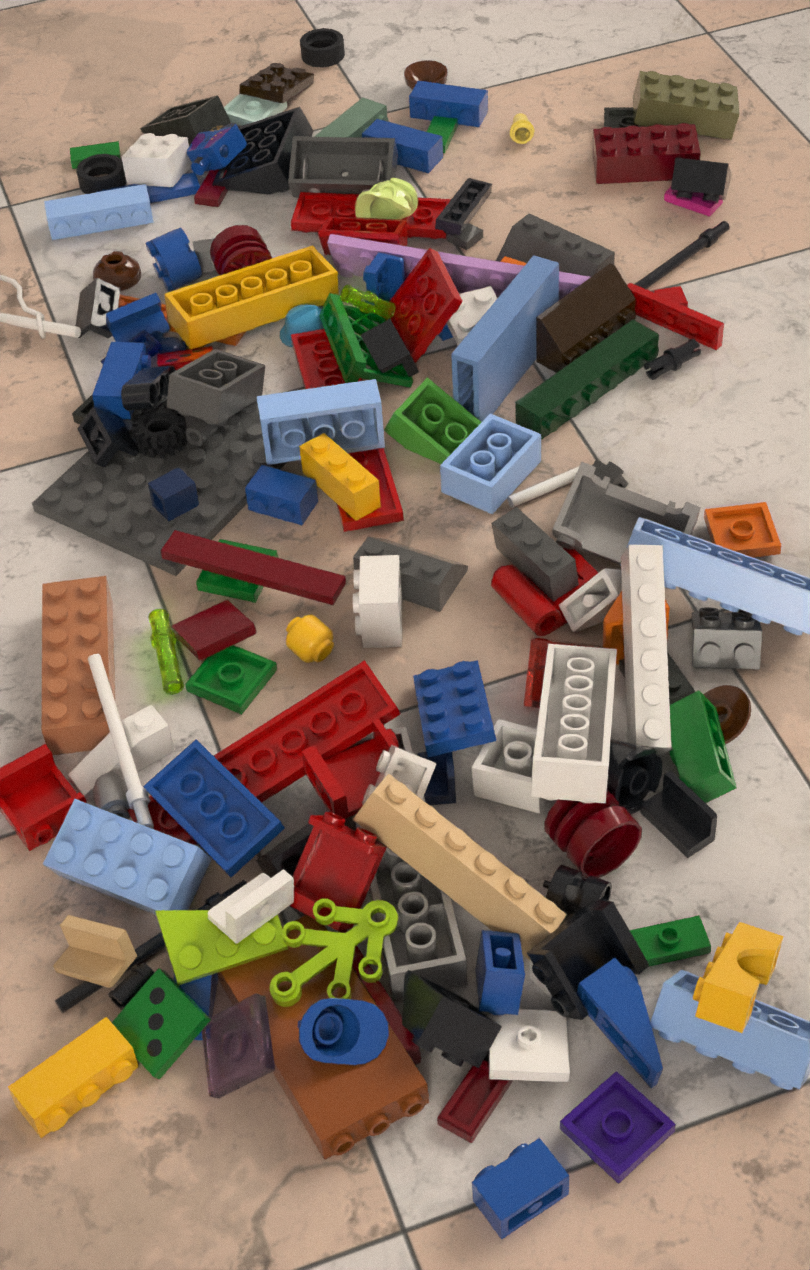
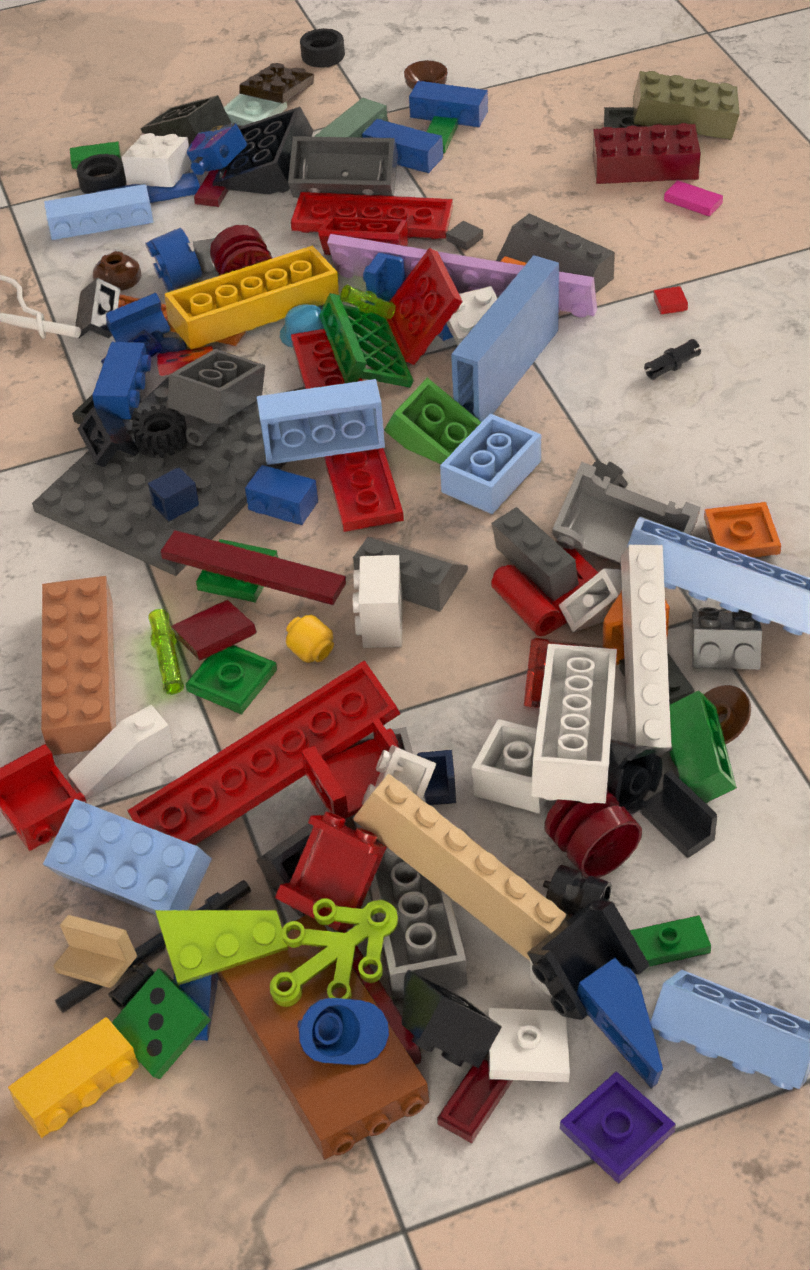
(111, 794): light grey brick -> none
(136, 794): white bar -> none
(147, 388): black beam -> none
(214, 808): blue plate -> none
(238, 1046): tile -> none
(253, 905): white panel -> none
(340, 476): yellow brick -> none
(387, 200): yellowish green helmet -> none
(388, 348): black panel -> none
(453, 708): blue plate -> none
(463, 206): black plate -> none
(499, 972): blue brick -> none
(520, 1187): blue brick -> none
(521, 129): light yellow cone -> none
(542, 488): white bar -> none
(583, 319): dark brown slope -> none
(587, 379): dark green brick -> none
(677, 317): red tile -> none
(700, 179): black slope -> none
(705, 239): black bar -> none
(733, 977): yellow arch -> none

